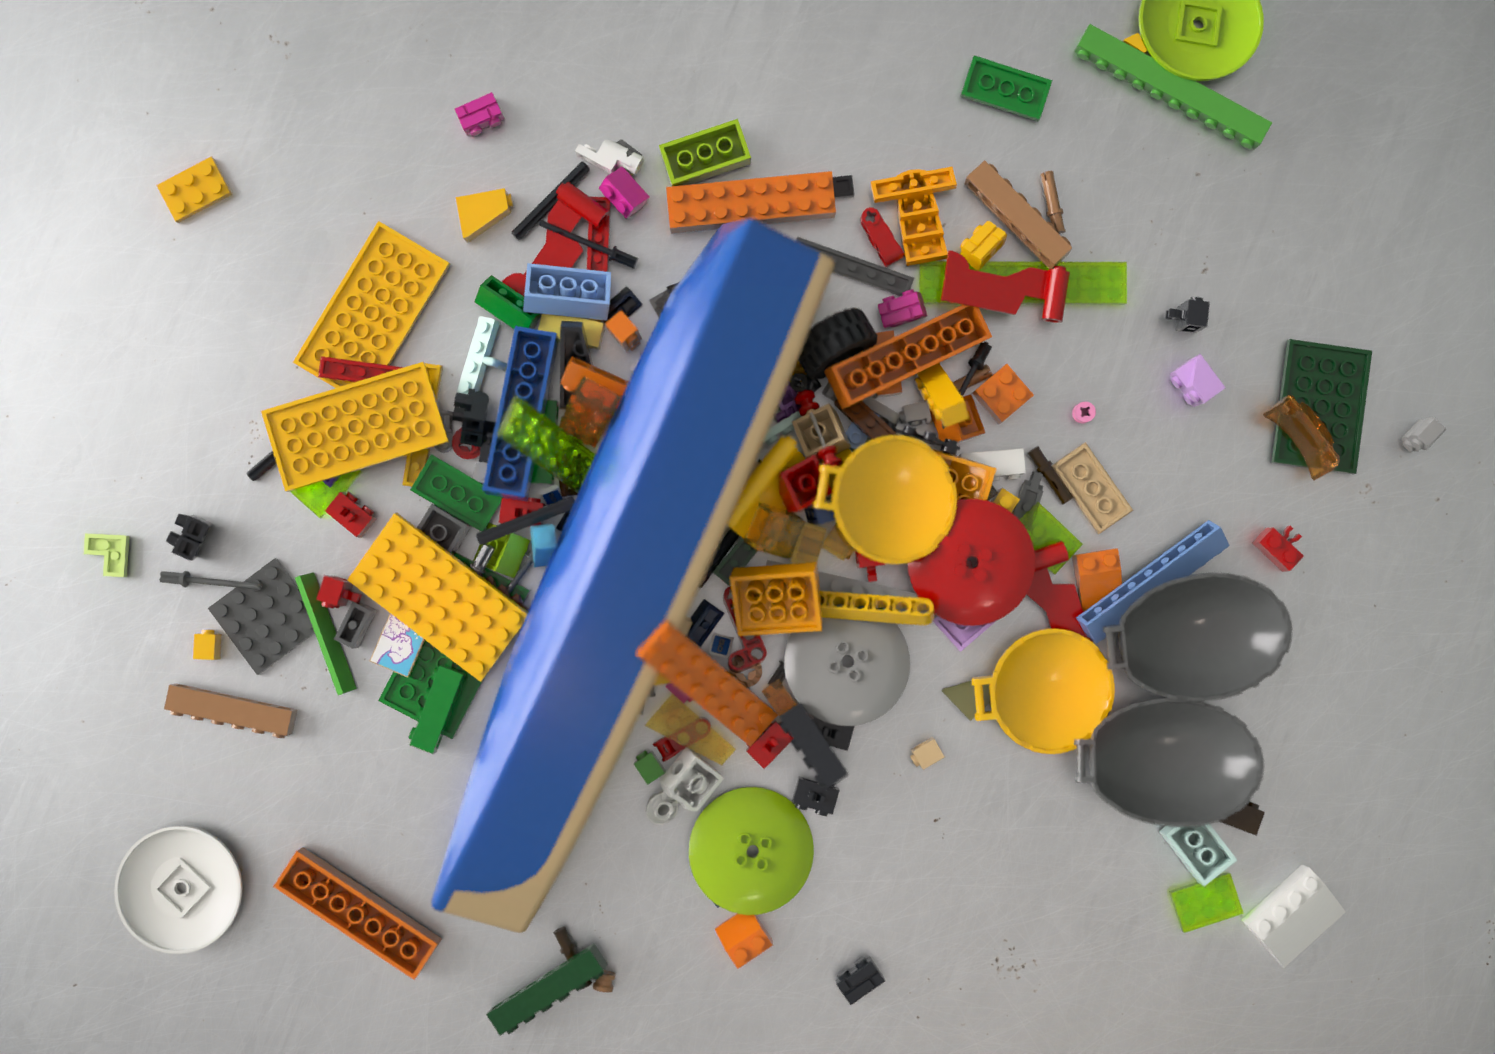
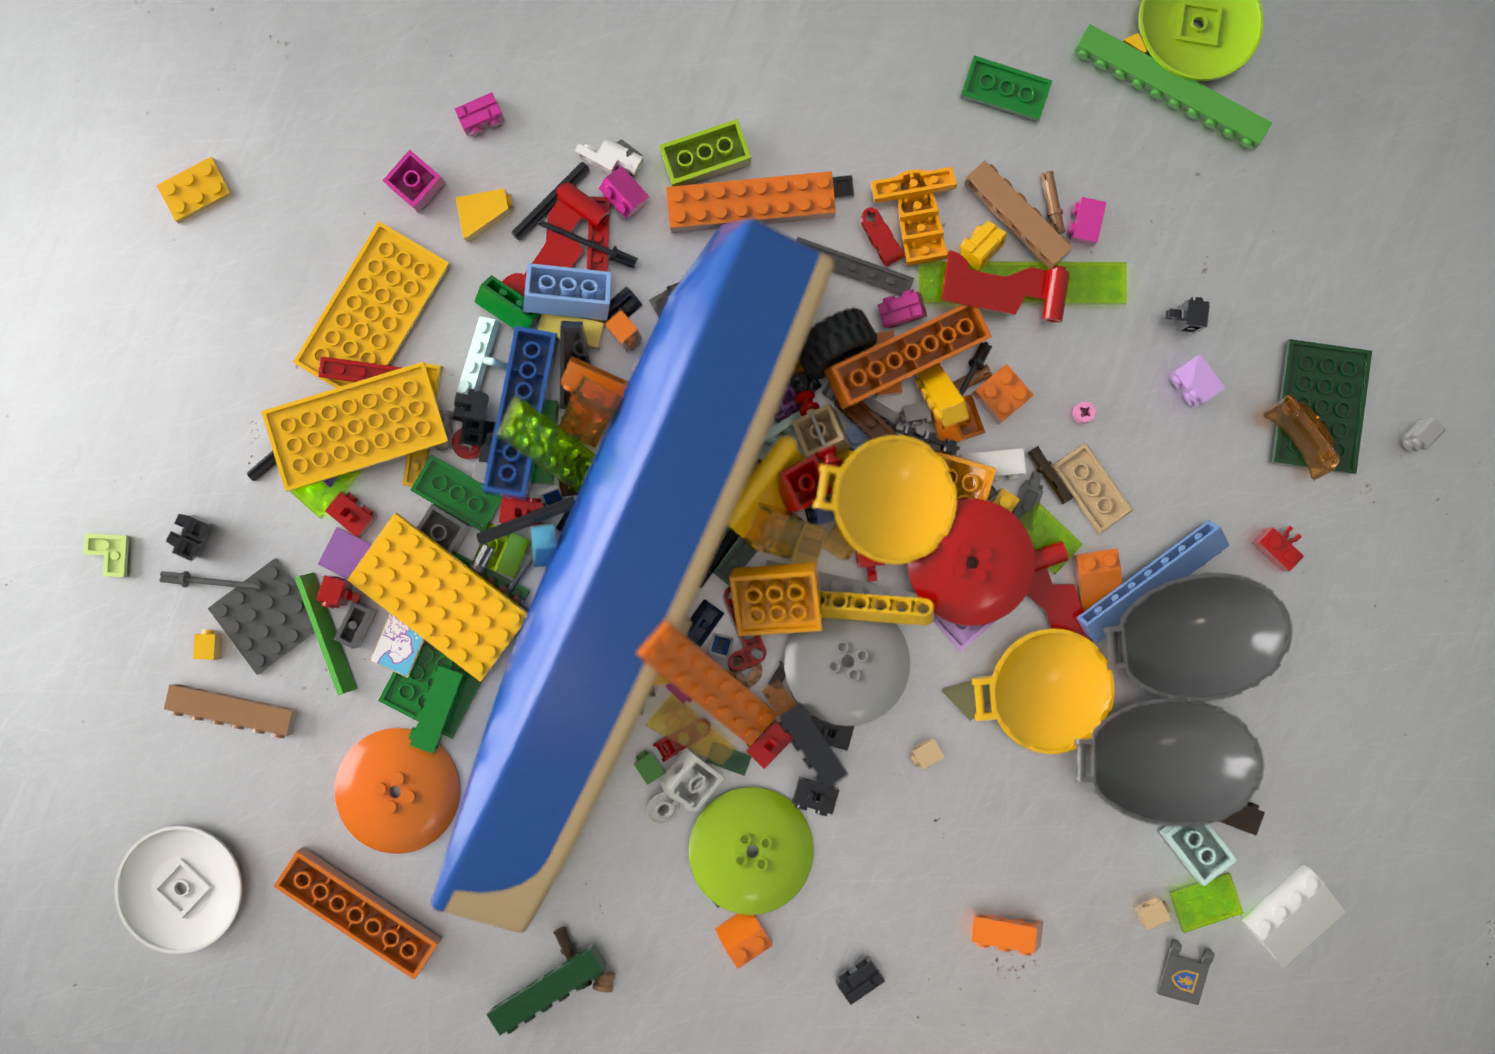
(343, 553): none -> medium lavender tile
(414, 181): none -> dark pink slope
(427, 796): none -> orange dish
(737, 762): none -> clear green plate
(1007, 934): none -> orange wedge
(1087, 221): none -> dark pink brick
(1153, 913): none -> tan brick
(1184, 977): none -> dark grey flag

